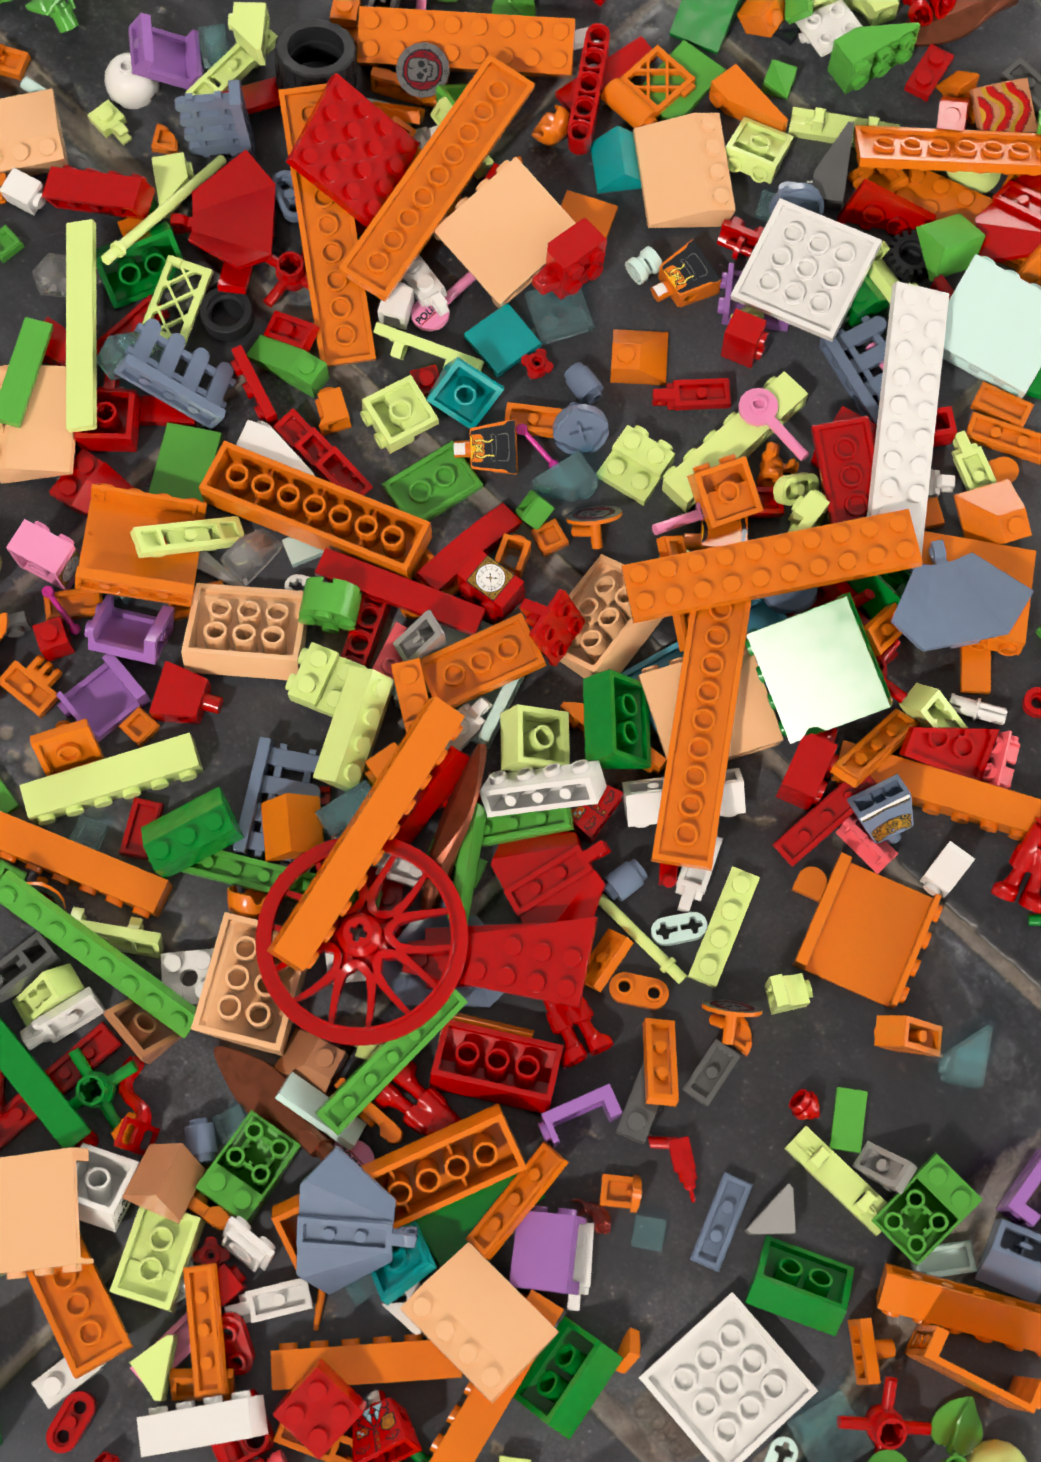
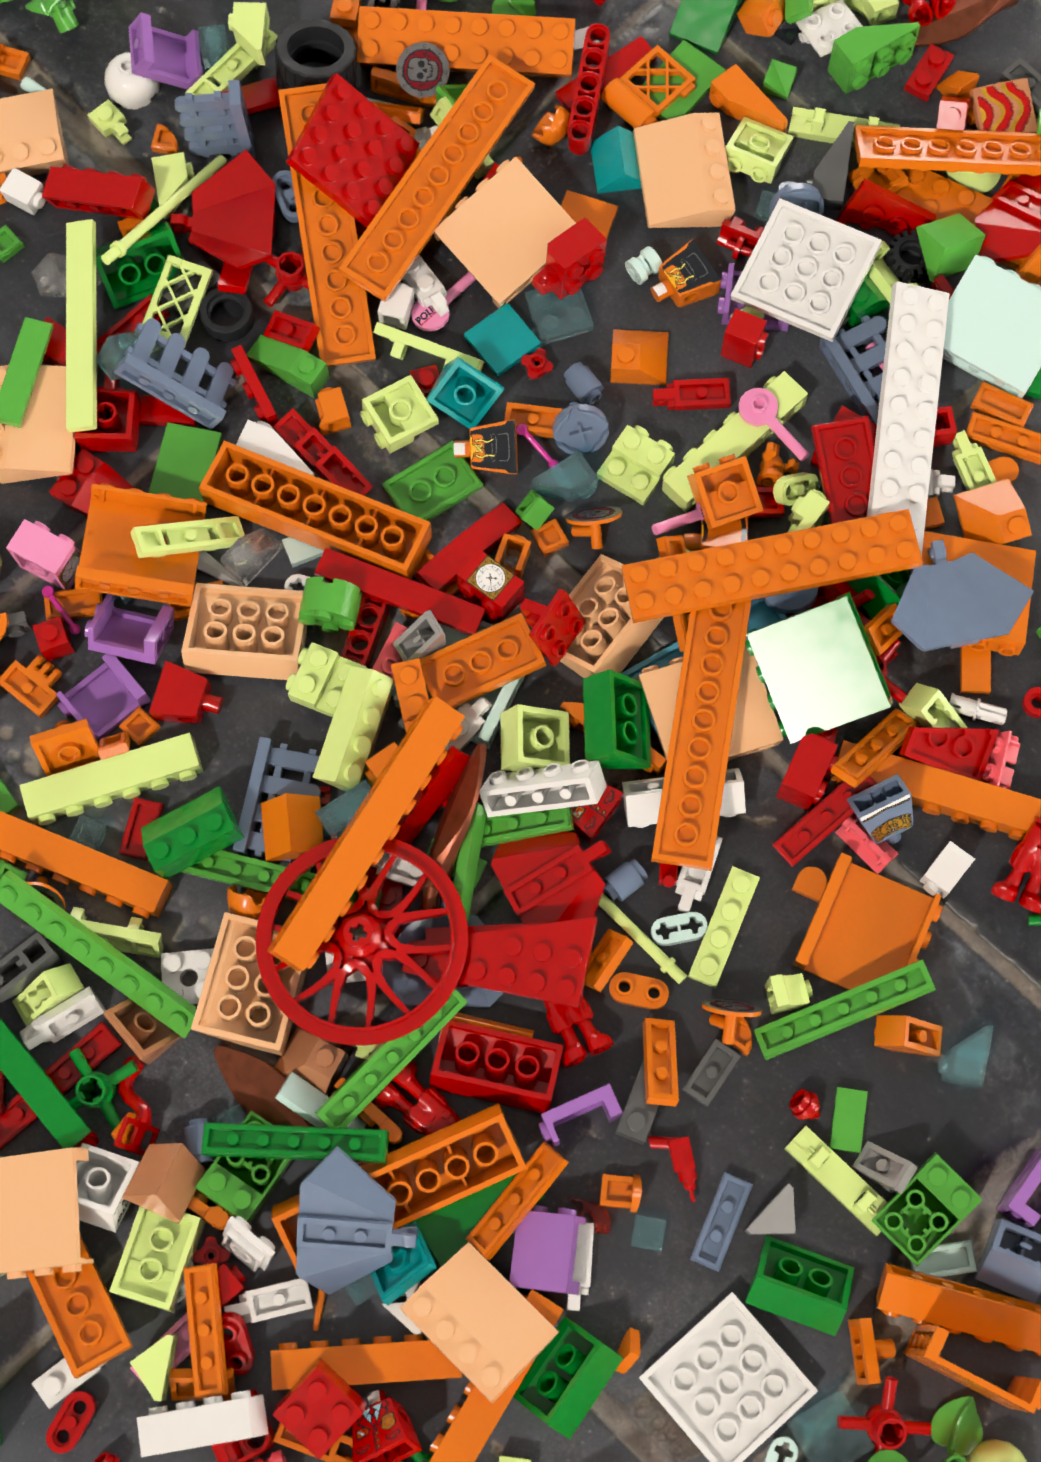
(114, 745): none -> orange tile
(293, 1142): none -> green tile
(844, 1009): none -> bright green plate

